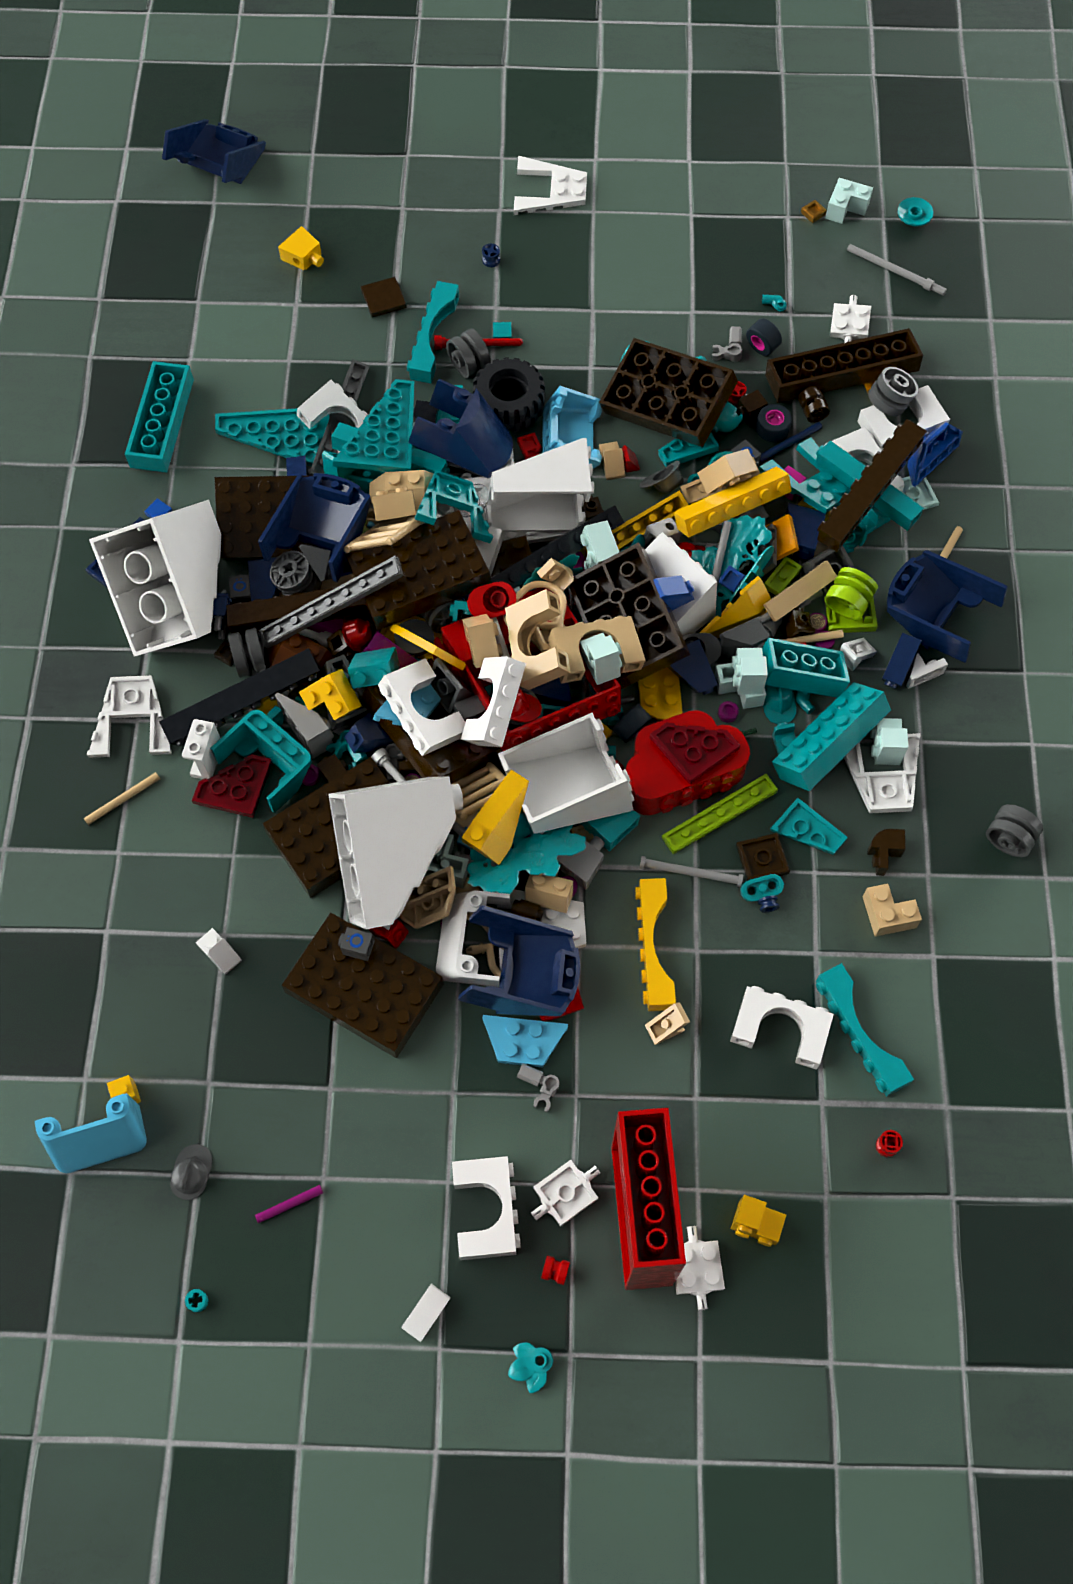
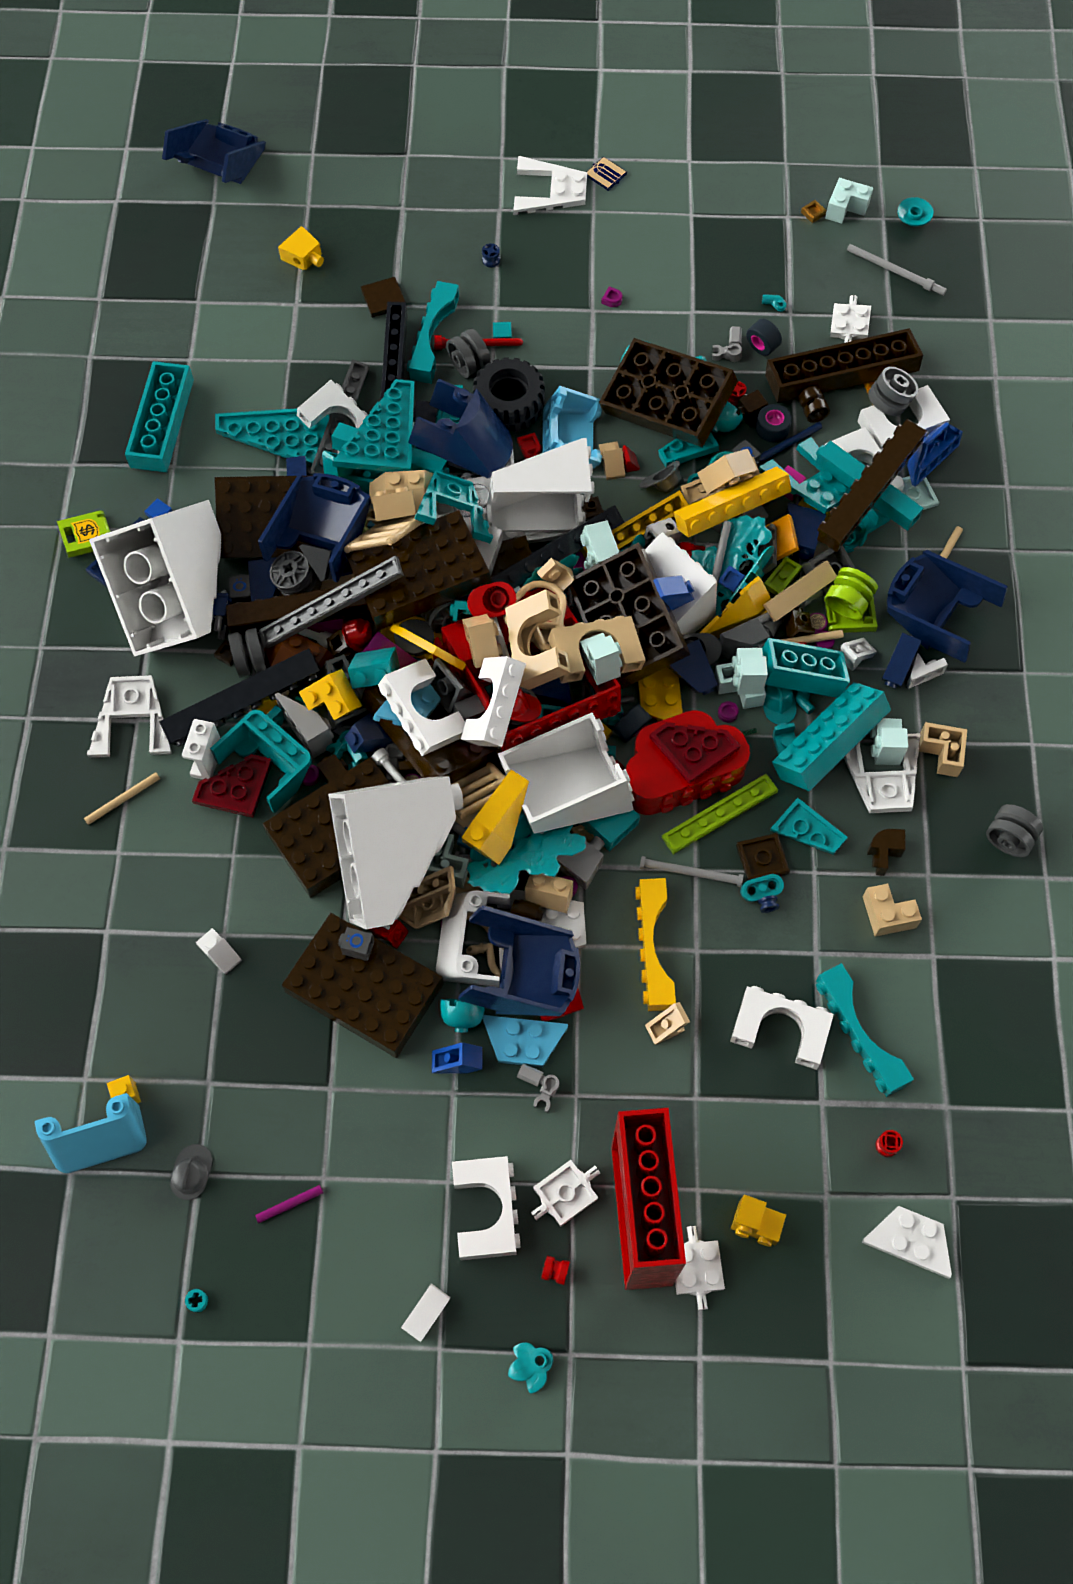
(83, 528): none -> lime container
(394, 344): none -> black brick
(457, 1059): none -> blue slope
(460, 1014): none -> teal cylinder
(606, 173): none -> piece
(612, 297): none -> magenta tile
(912, 1240): none -> white wing
(947, 743): none -> tan brick

